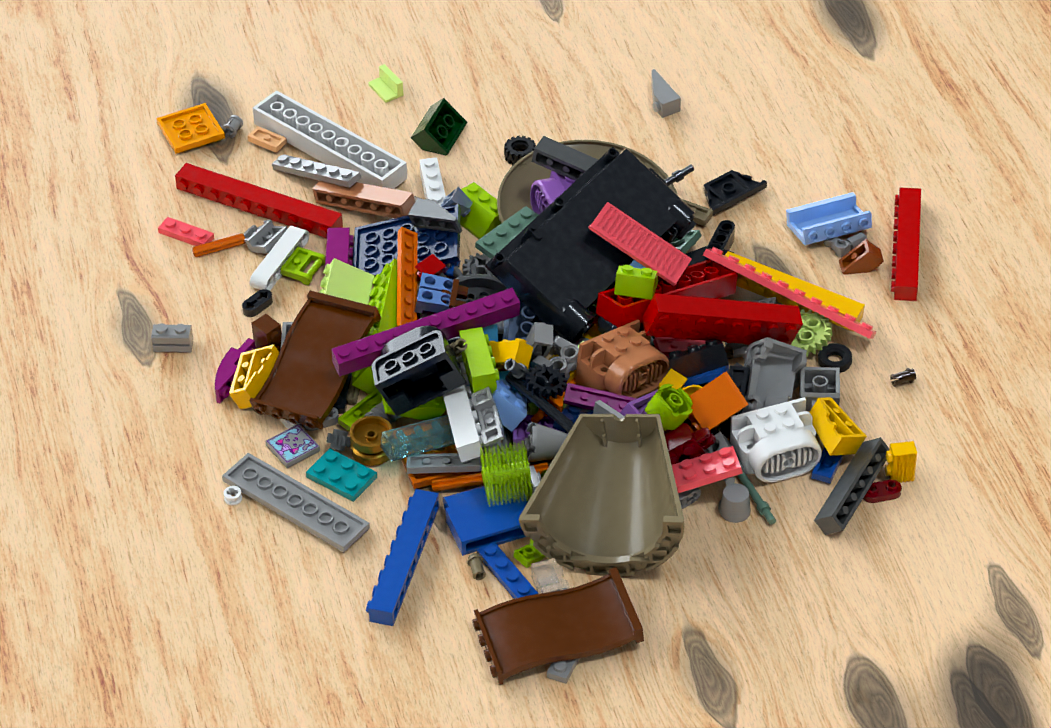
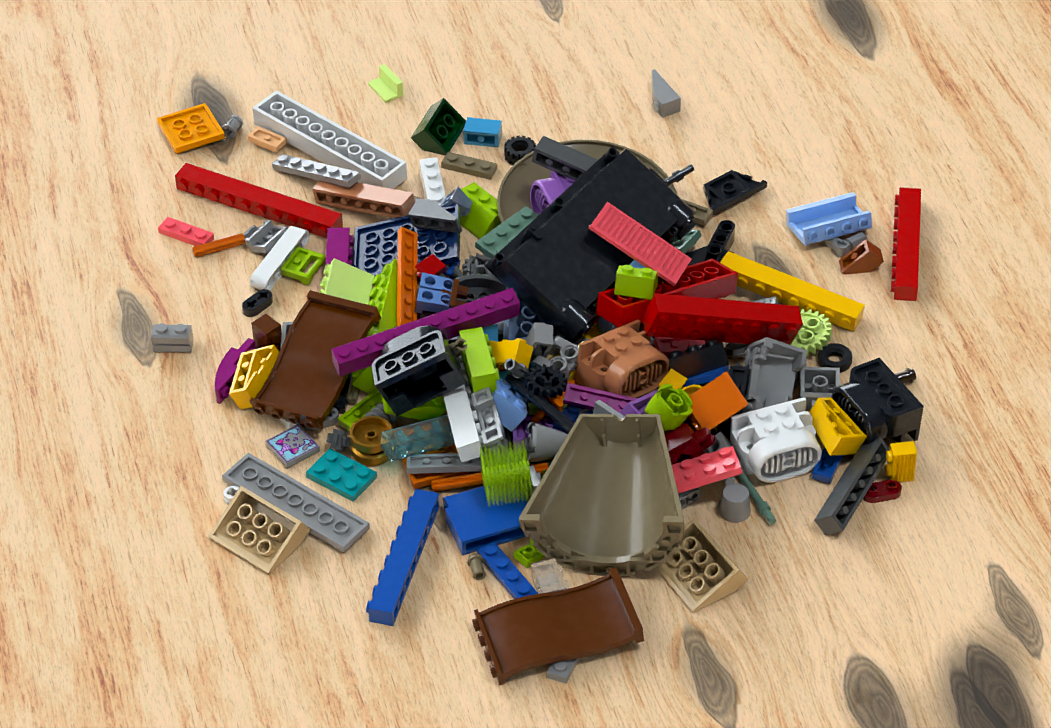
(258, 531): none -> tan slope
(469, 165): none -> dark tan plate
(482, 132): none -> dark azure brick
(701, 569): none -> tan slope
(796, 295): coral plate -> none
(879, 403): none -> black brick

